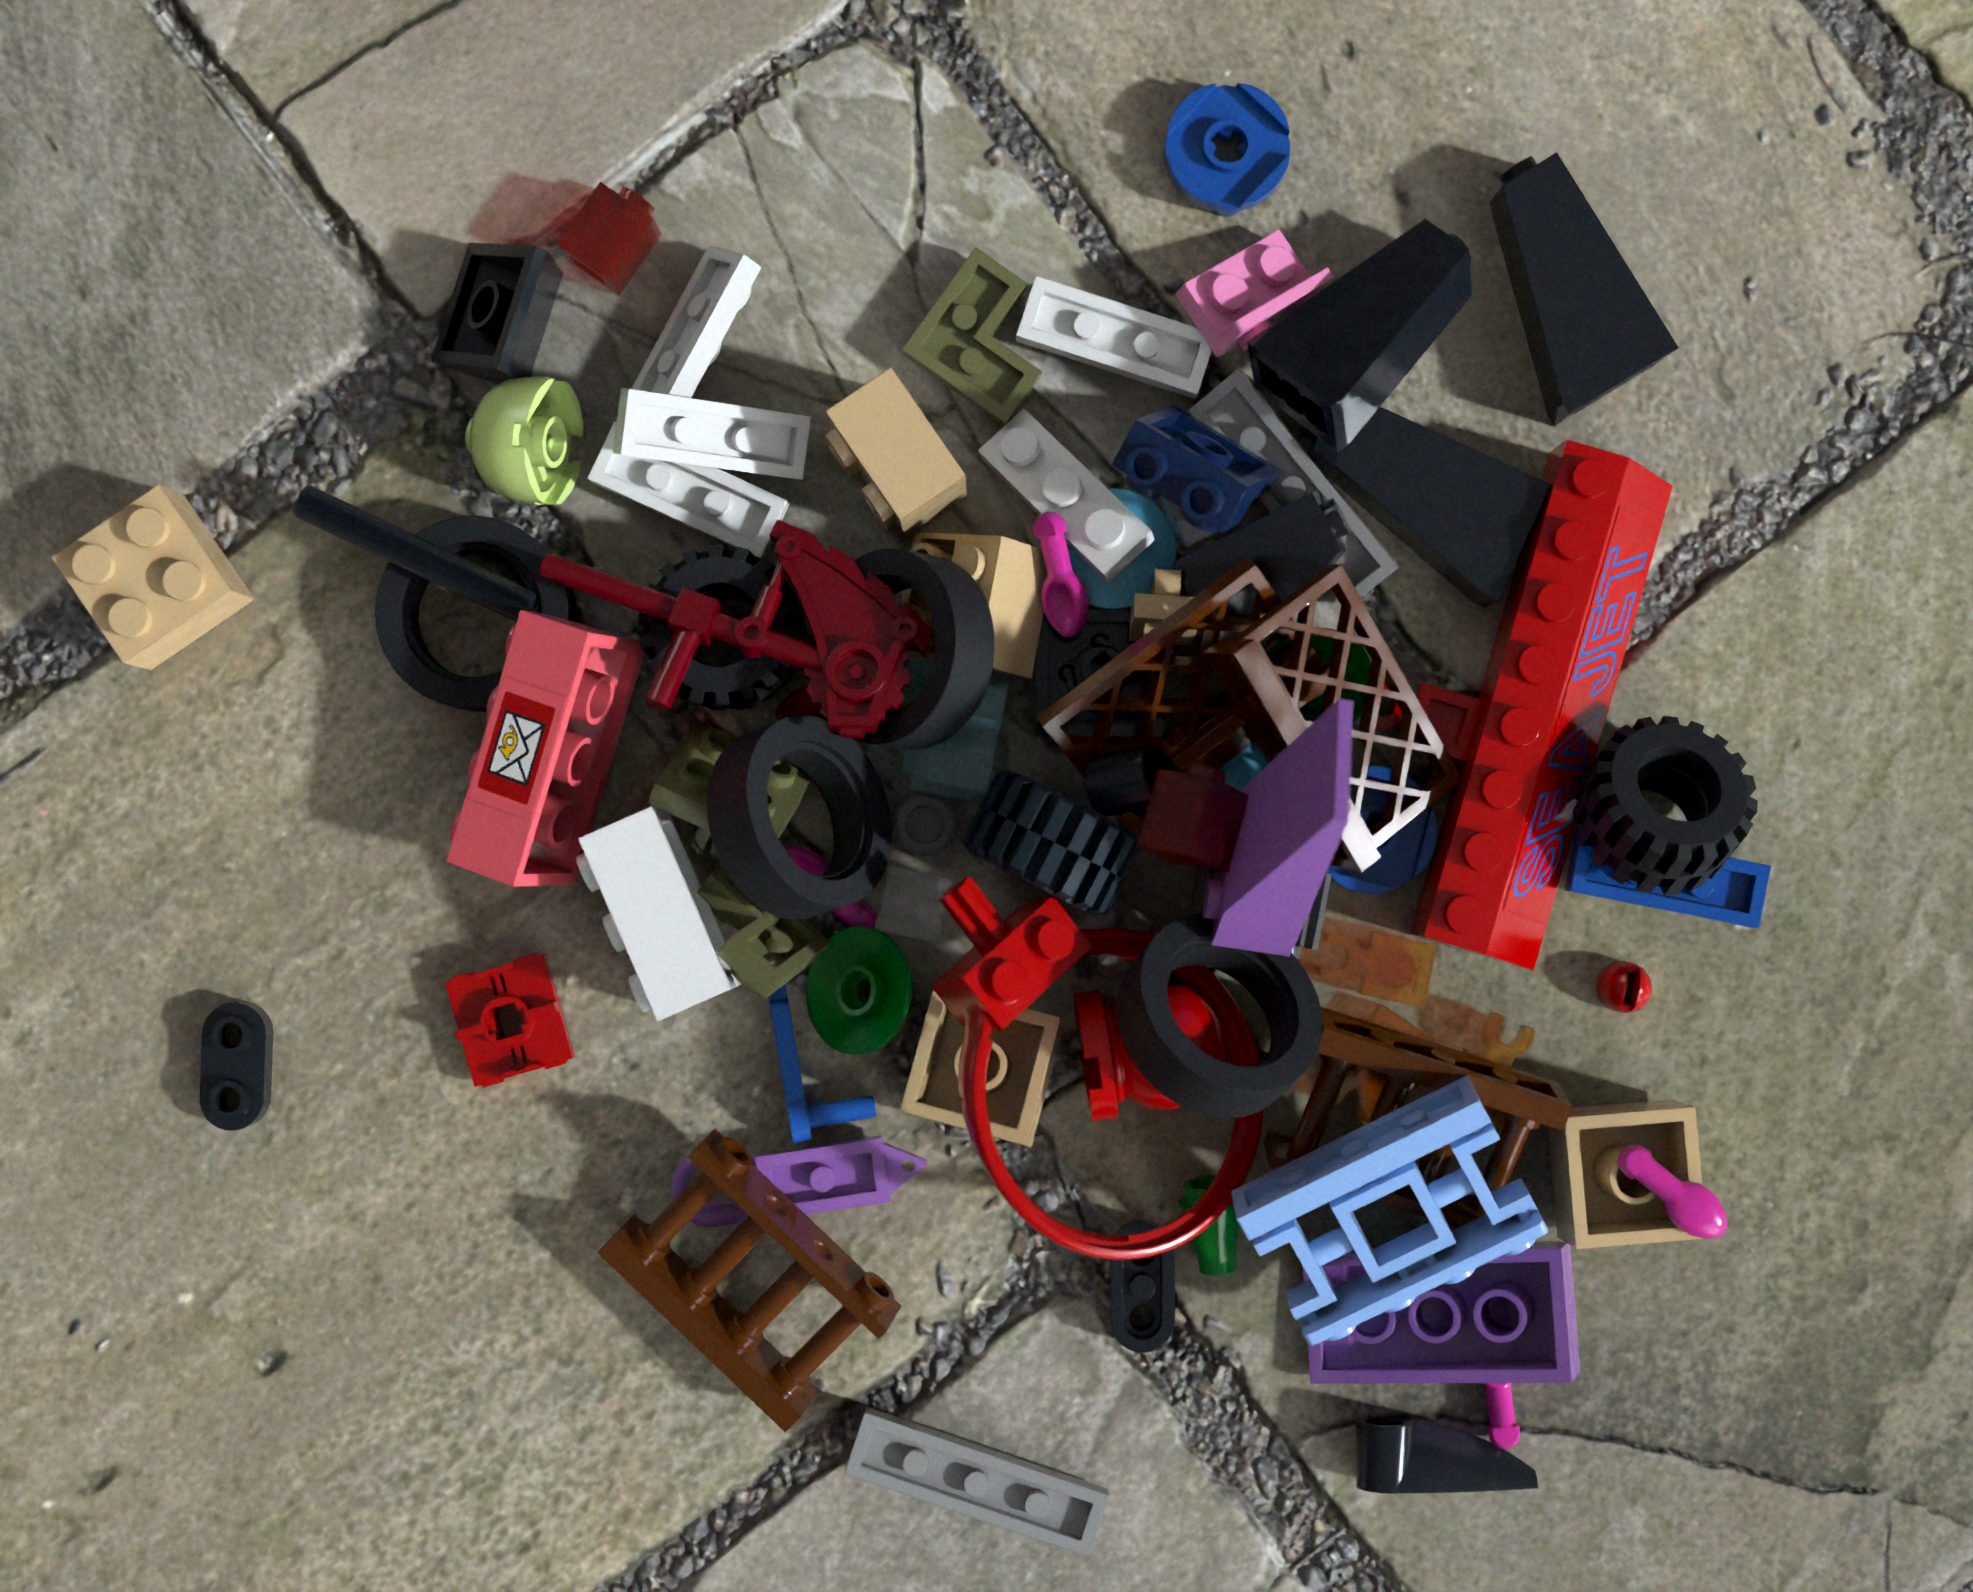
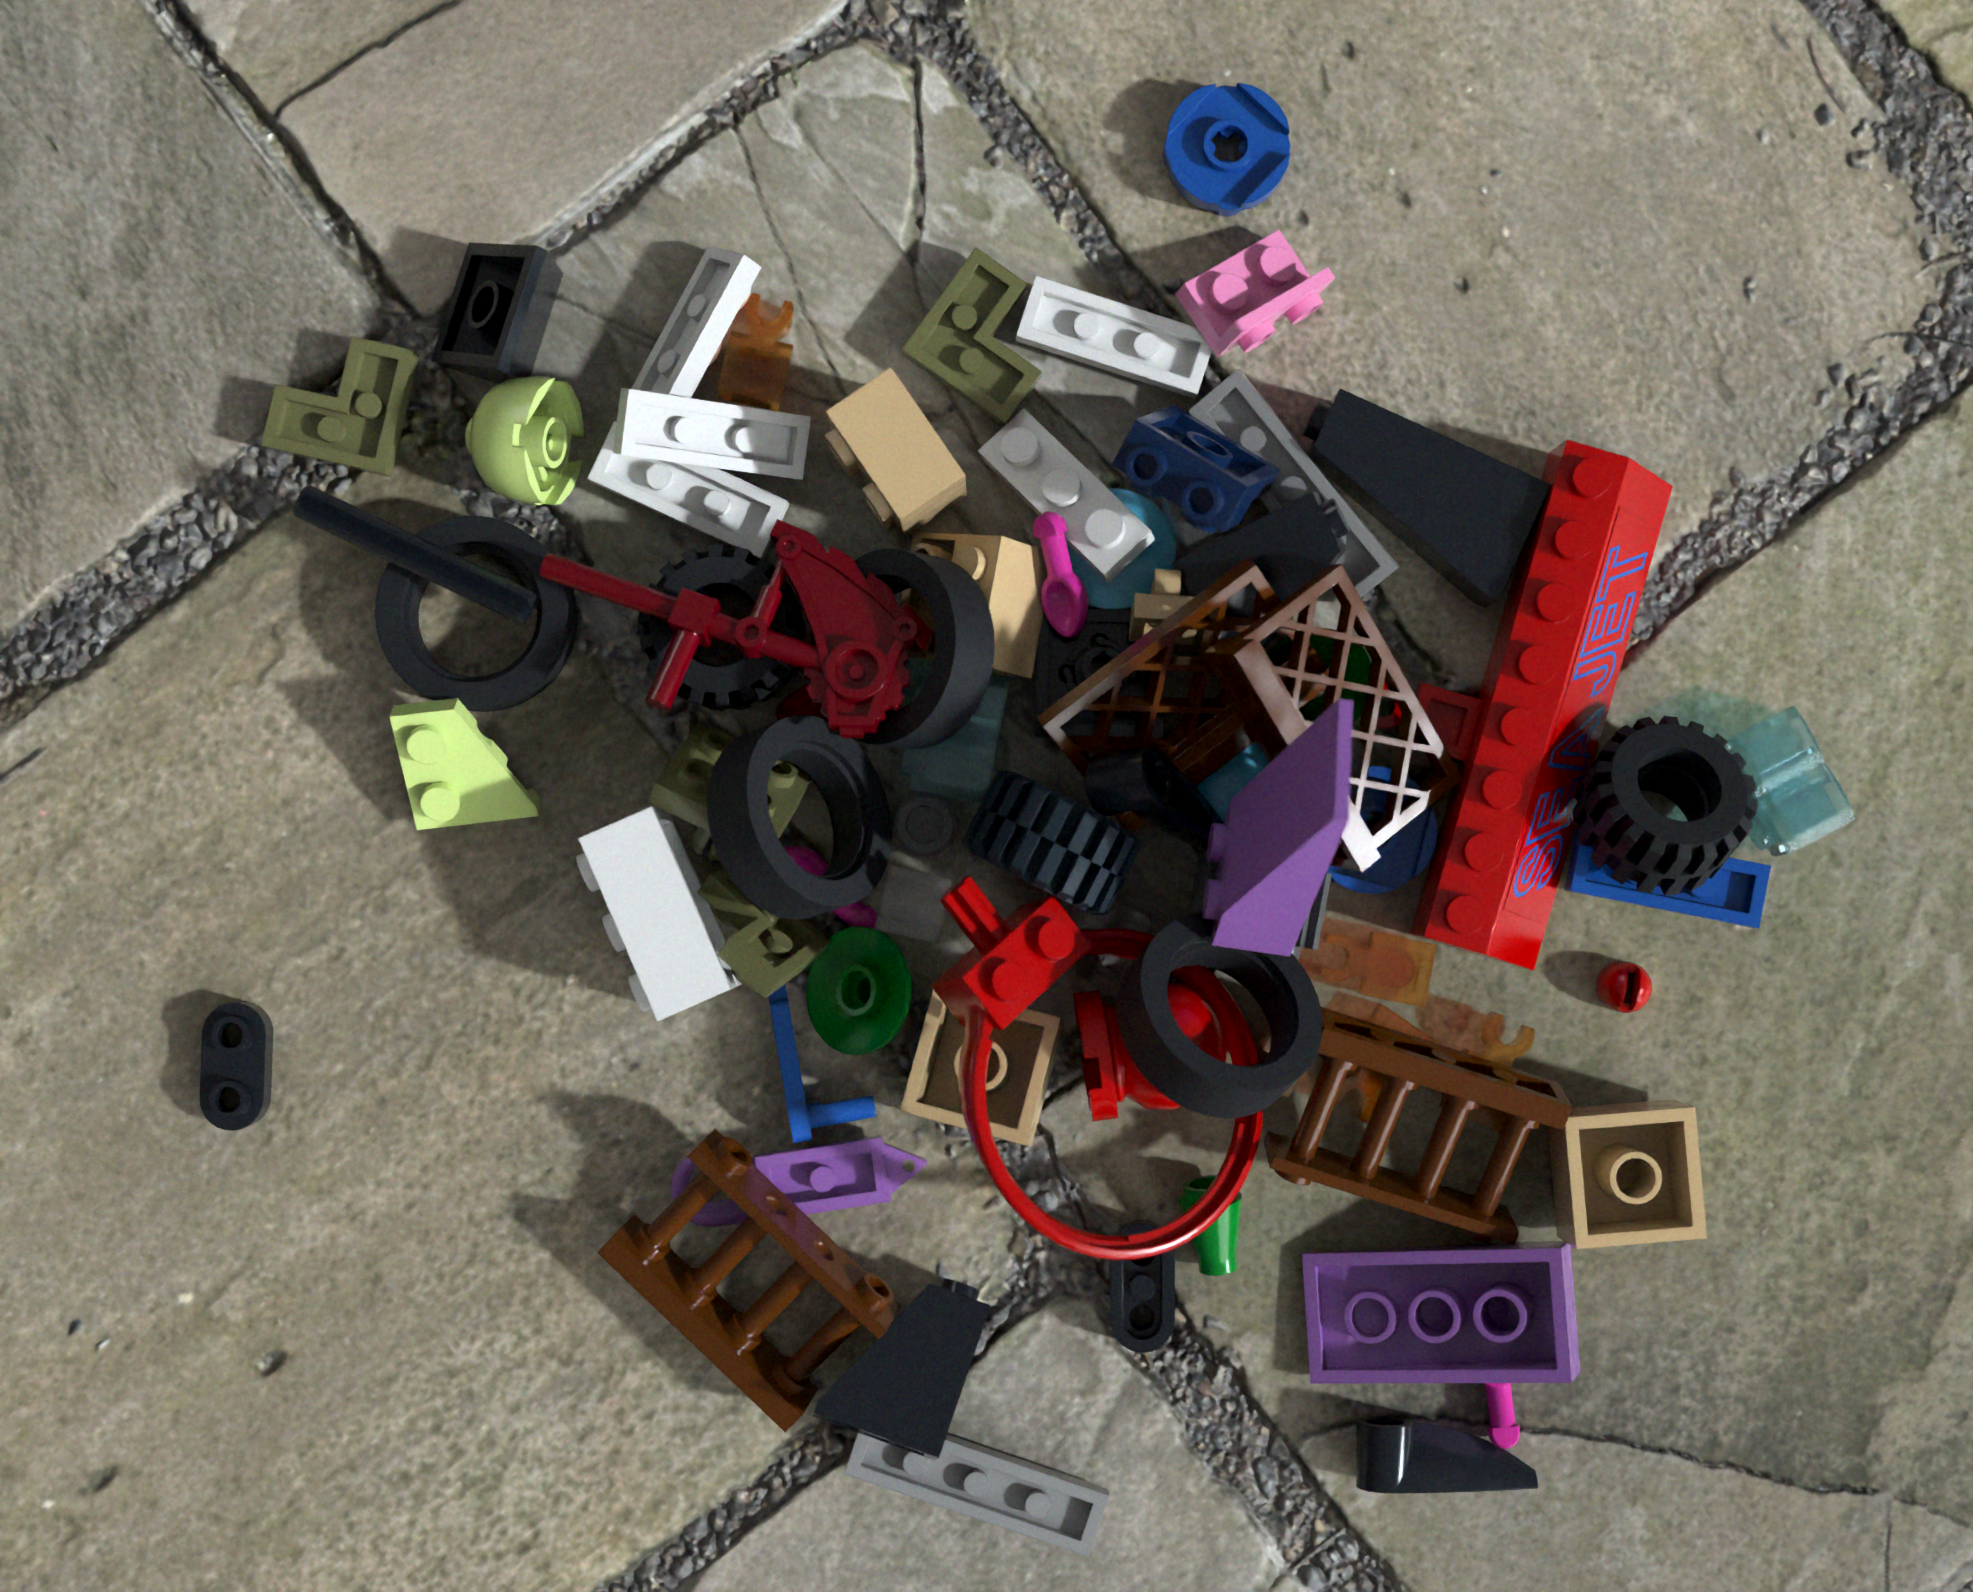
(153, 578): tan brick -> none
(360, 424): none -> olive plate
(454, 769): none -> yellowish green wing
(545, 751): coral slope -> none
(545, 1032): red piece -> none
(611, 236): clear red brick -> none
(757, 362): none -> clear orange plate
(912, 1374): none -> black slope
(1193, 818): clear red brick -> none
(1362, 333): black slope -> none
(1365, 1168): light blue fence -> none
(1572, 289): black slope -> none
(1686, 1202): dark pink piece -> none
(1793, 784): none -> clear light blue brick

